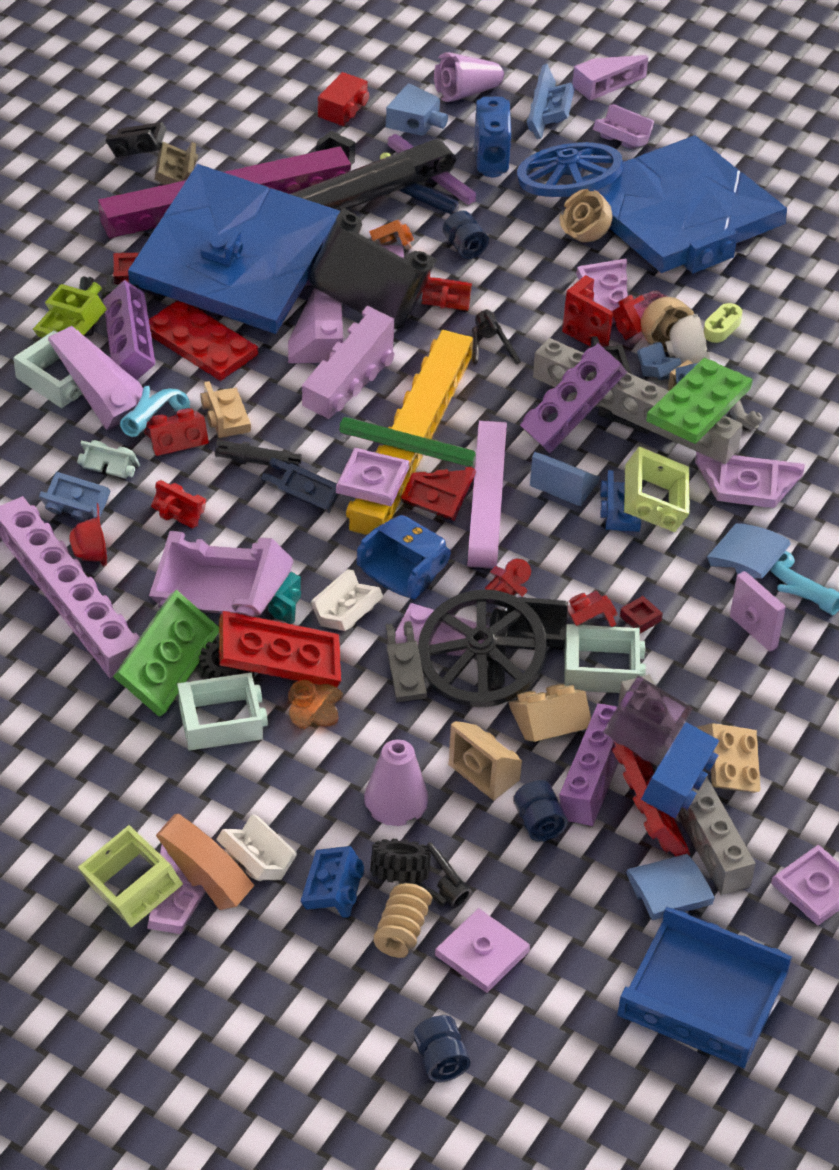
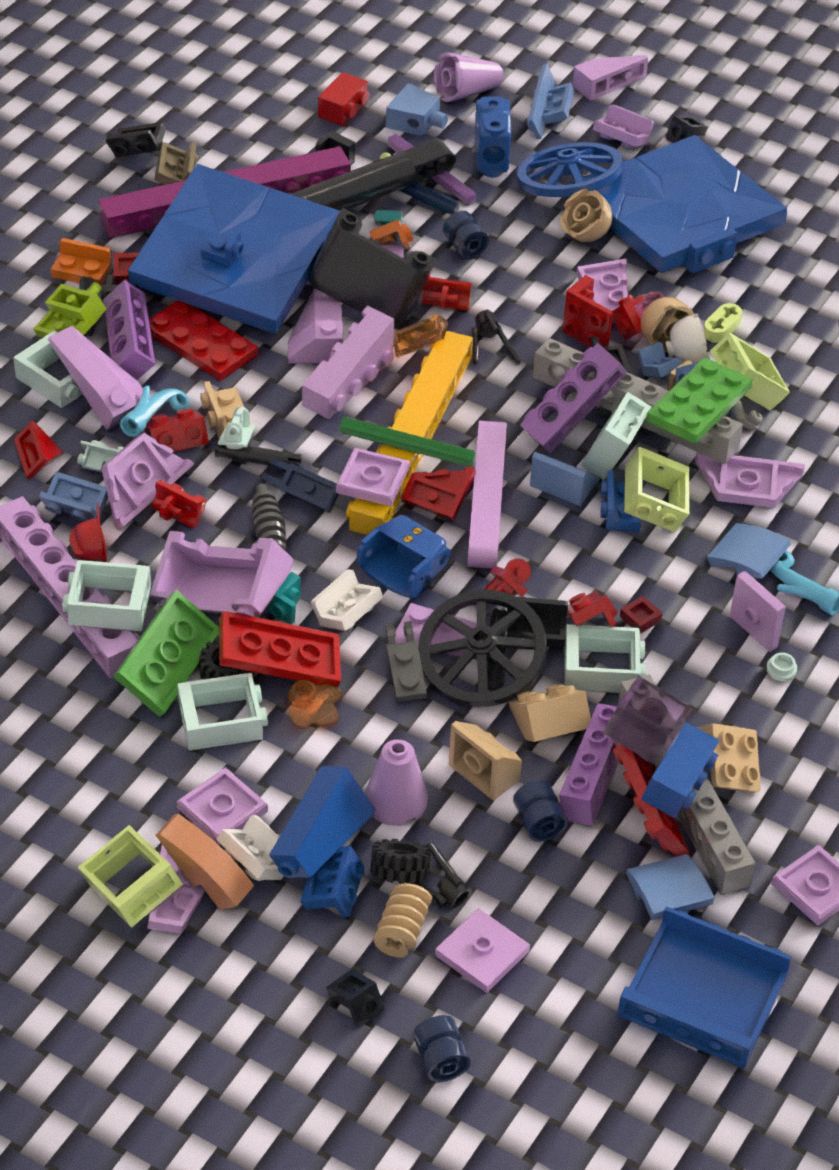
(35, 449): none -> red slope
(81, 260): none -> orange bracket
(108, 576): none -> light aqua window
(133, 475): none -> lavender wing
(221, 804): none -> lavender plate
(239, 431): none -> light aqua hinge
(267, 516): none -> dark grey piece
(321, 823): none -> blue slope
(358, 995): none -> black bracket
(388, 216): none -> teal plate
(419, 335): none -> clear orange slope
(616, 435): none -> light aqua window
(684, 127): none -> black bracket
(751, 362): none -> yellowish green window
(782, 667): none -> light aqua plate

